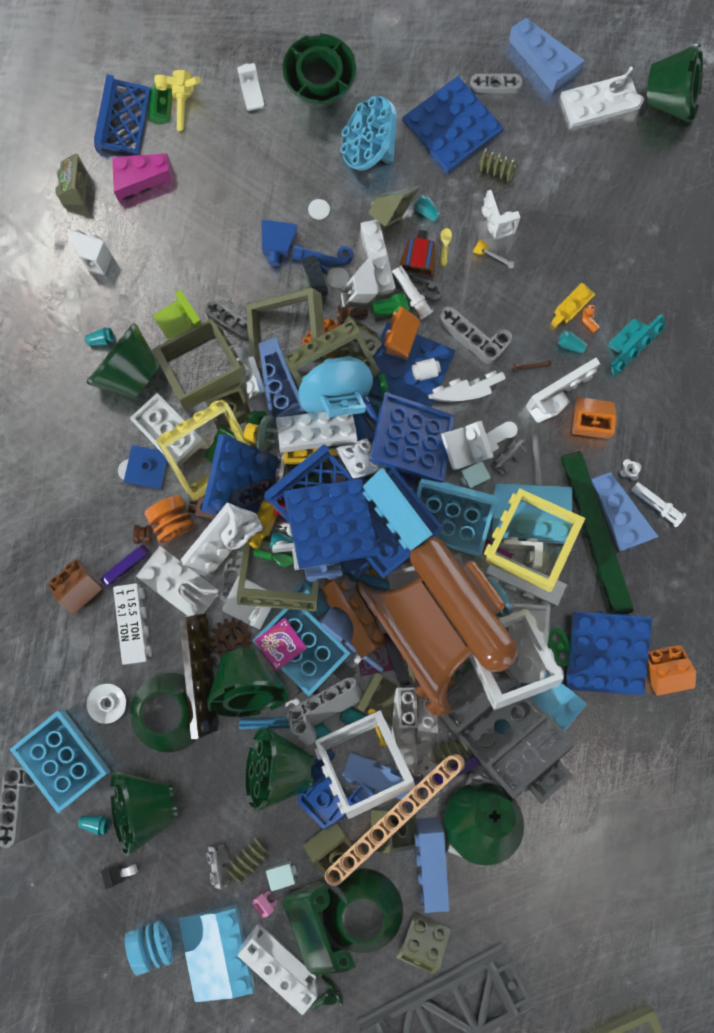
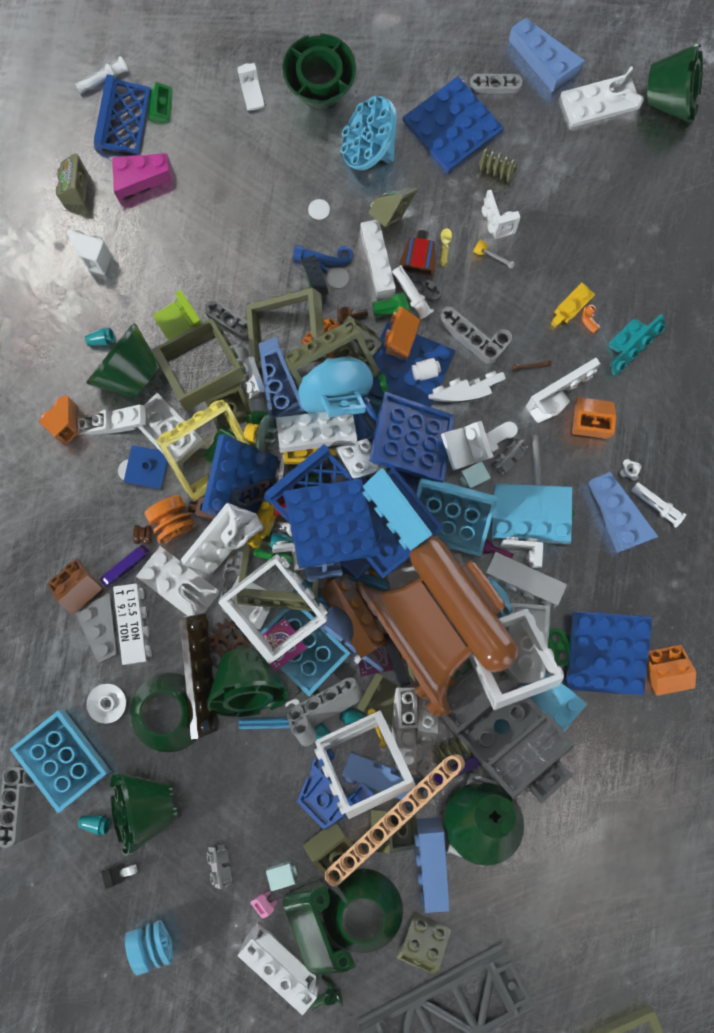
(61, 419): none -> orange slope
(98, 627): none -> light grey wing
(111, 421): none -> white slope
(114, 68): none -> white pin
(182, 87): light yellow piece -> none
(212, 951): medium azure slope -> none
(248, 627): none -> white window
(249, 861): olive piece -> none
(275, 770): dark green cone -> none
(278, 240): blue torso -> none
(360, 287): white slope -> none
(426, 208): teal cone -> none
(523, 573): light yellow window -> none
(571, 342): teal cone -> none
(597, 534): dark green beam -> none

